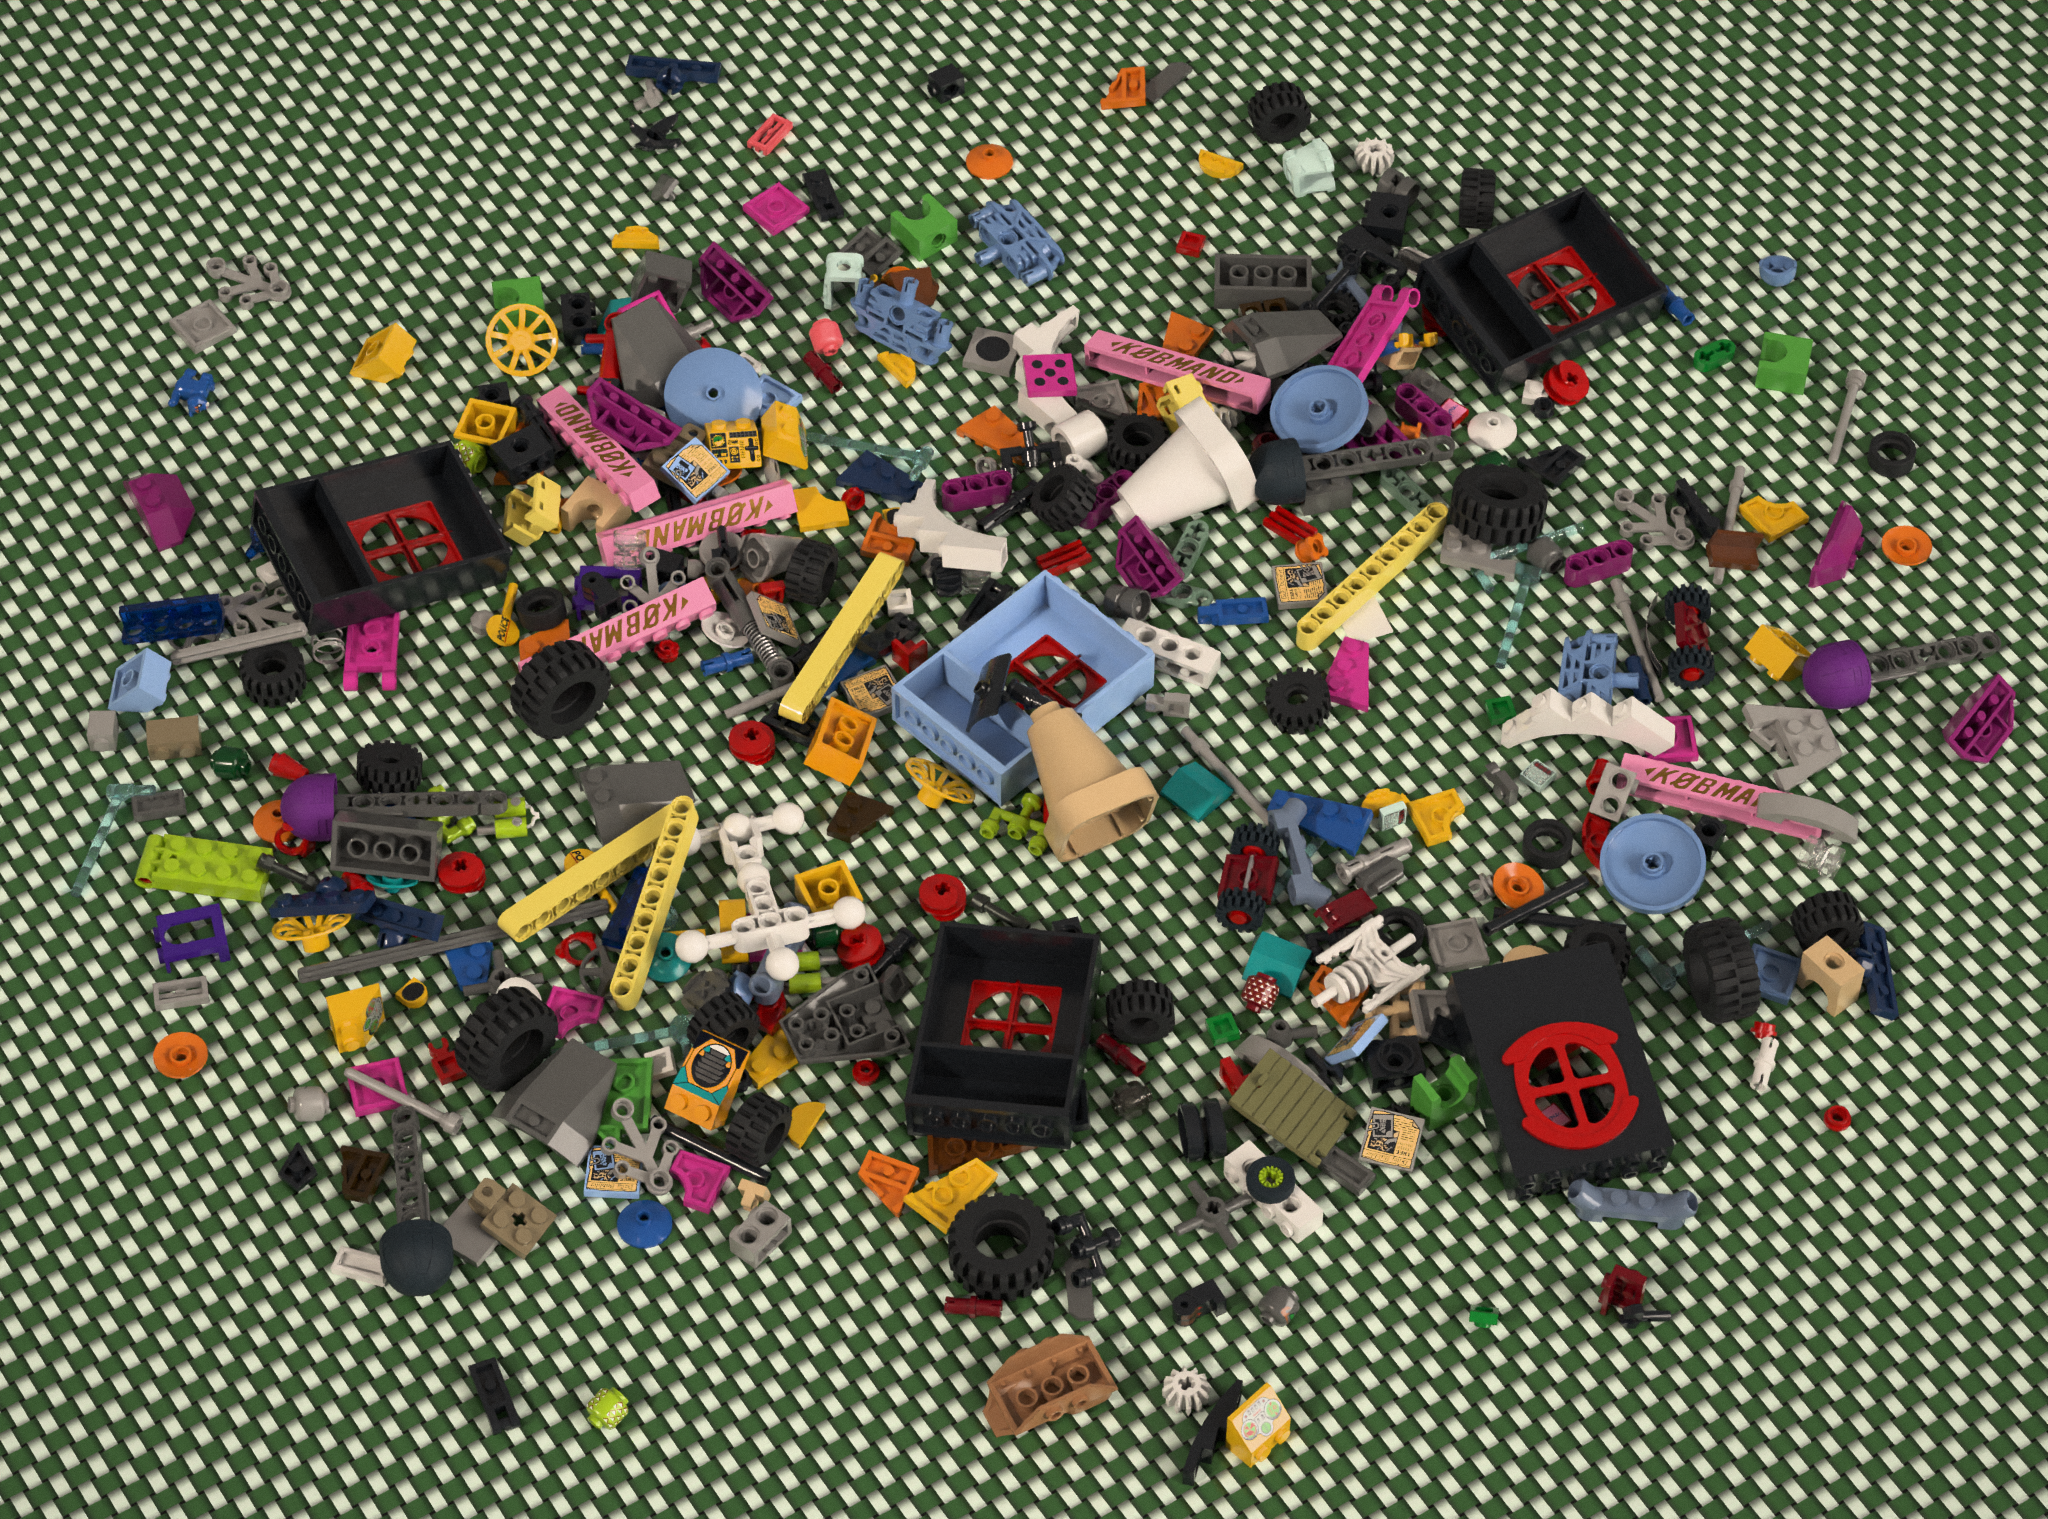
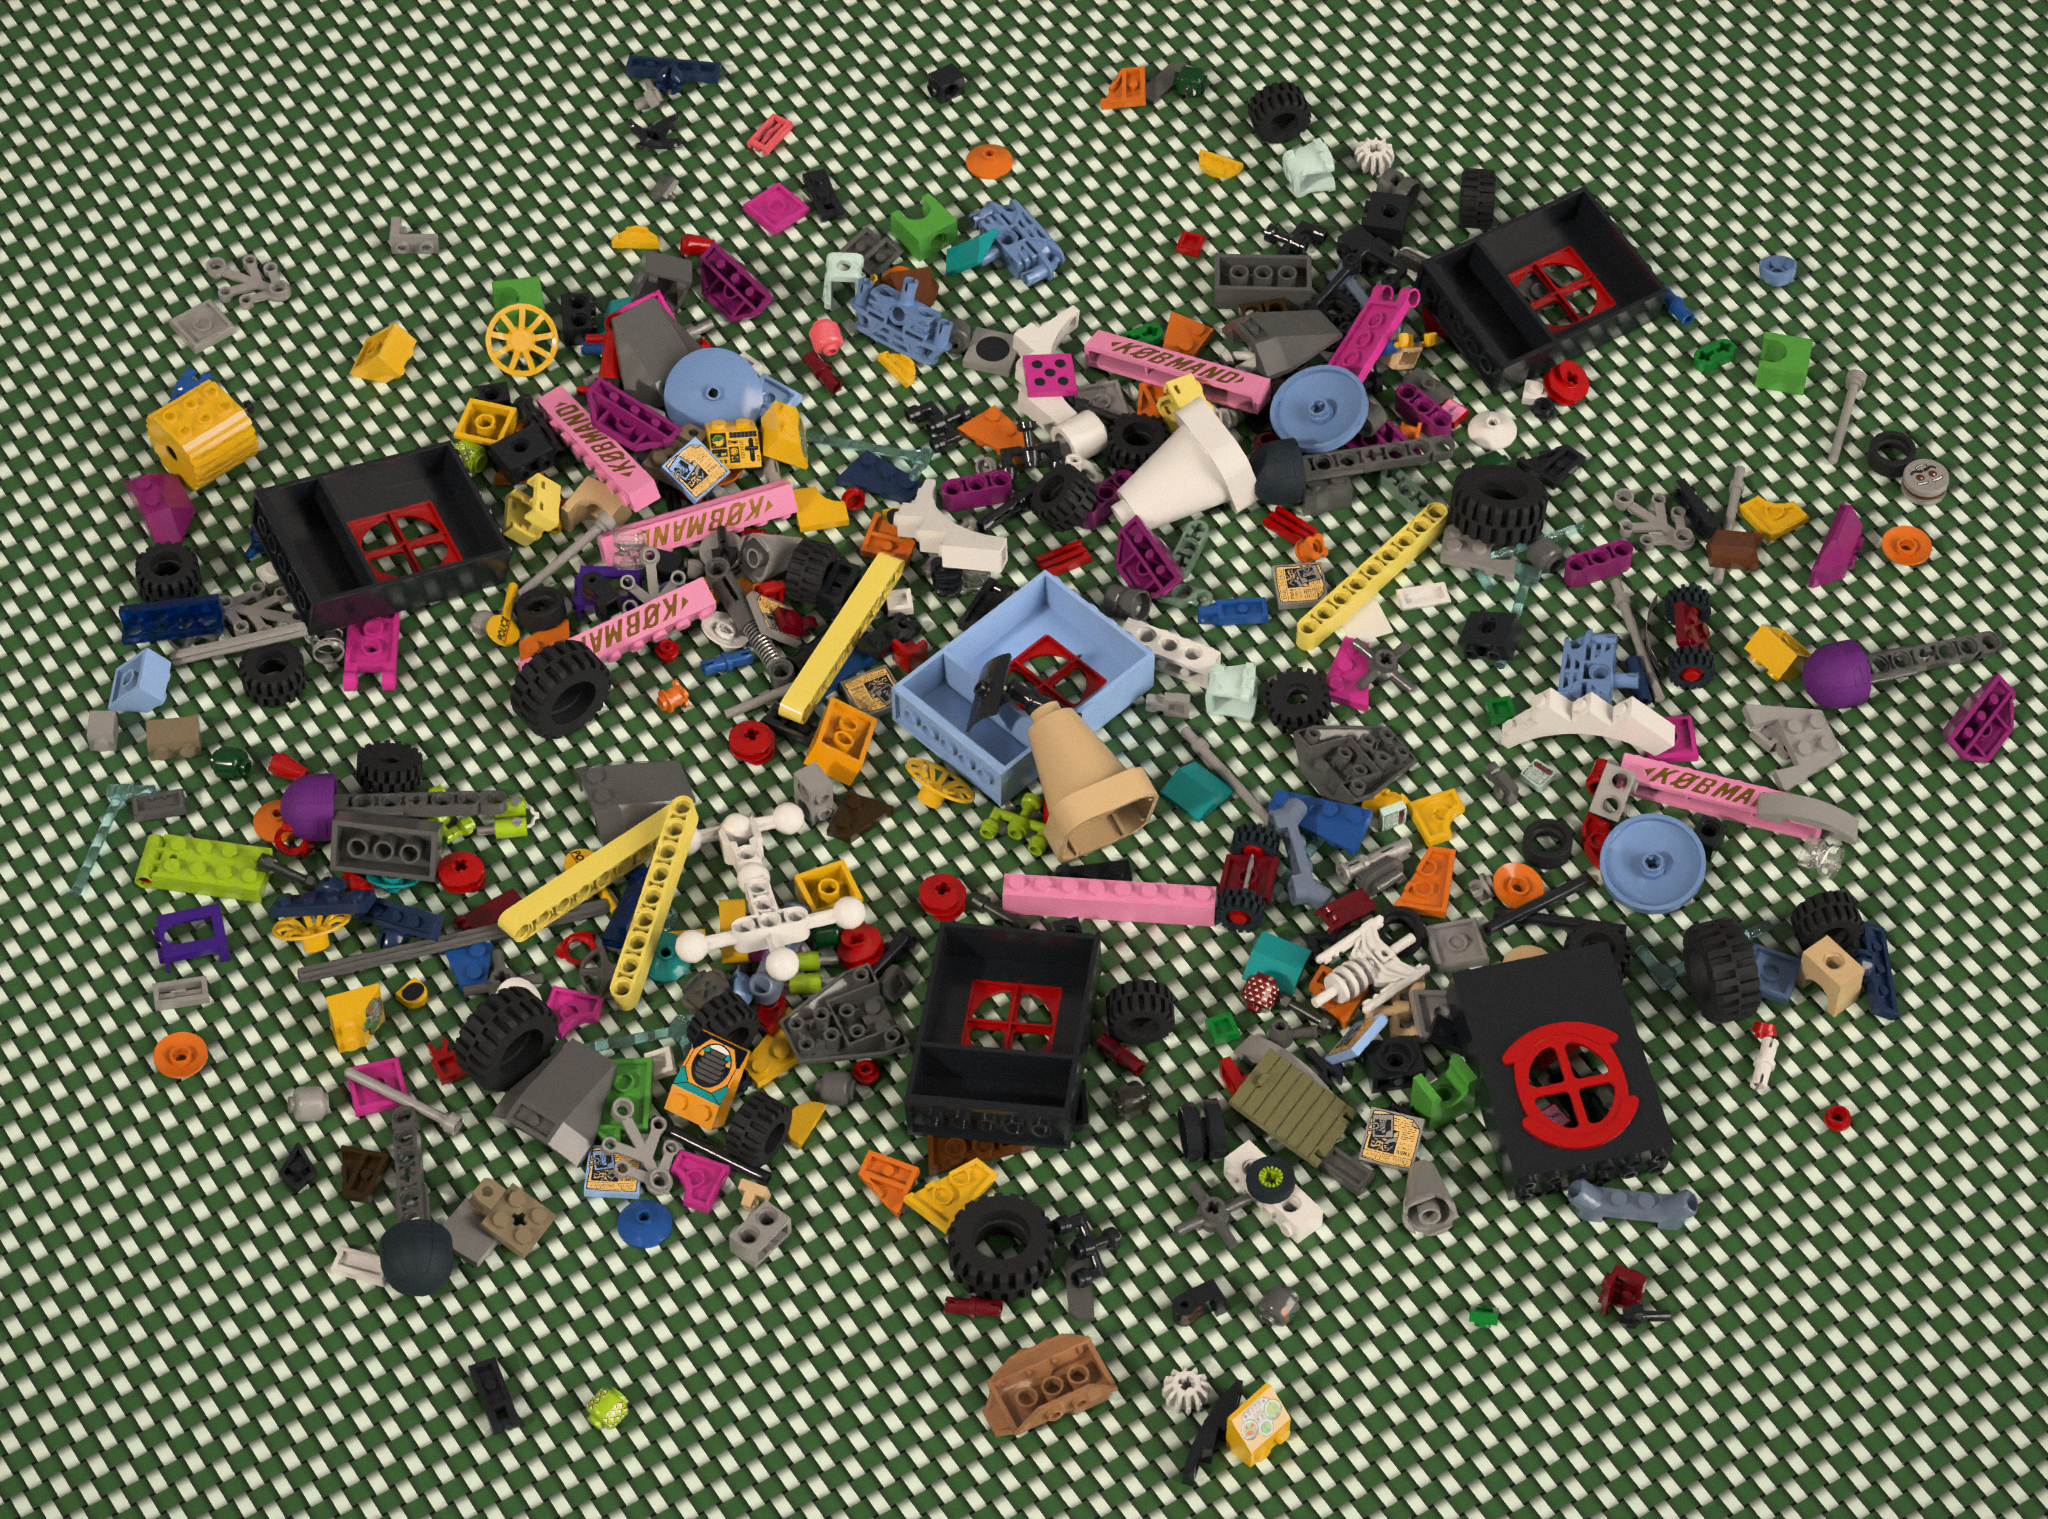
(165, 560): none -> black tyre
(202, 434): none -> yellow piece
(411, 243): none -> light grey bracket
(486, 913): none -> dark red hinge
(603, 523): none -> light grey piece
(673, 697): none -> orange brick
(694, 245): none -> red cone
(791, 623): none -> dark red plate
(813, 793): none -> light grey brick
(836, 1087): none -> dark grey head
(837, 588): none -> black brick
(939, 423): none -> black piece
(959, 336): none -> dark grey head
(969, 252): none -> teal slope
(1109, 900): none -> bright pink brick
(1110, 870): none -> black plate
(1148, 333): none -> green beam
(1190, 81): none -> dark green head
(1232, 691): none -> light aqua piece
(1288, 1002): none -> pearl dark grey bar
(1296, 242): none -> black piece
(1351, 761): none -> dark grey wedge
(1383, 665): none -> dark grey bar
(1423, 596): none -> white tile
(1427, 1201): none -> light grey cone
(1431, 883): none -> orange wing
(1490, 635): none -> black brick
(1925, 482): none -> light grey head

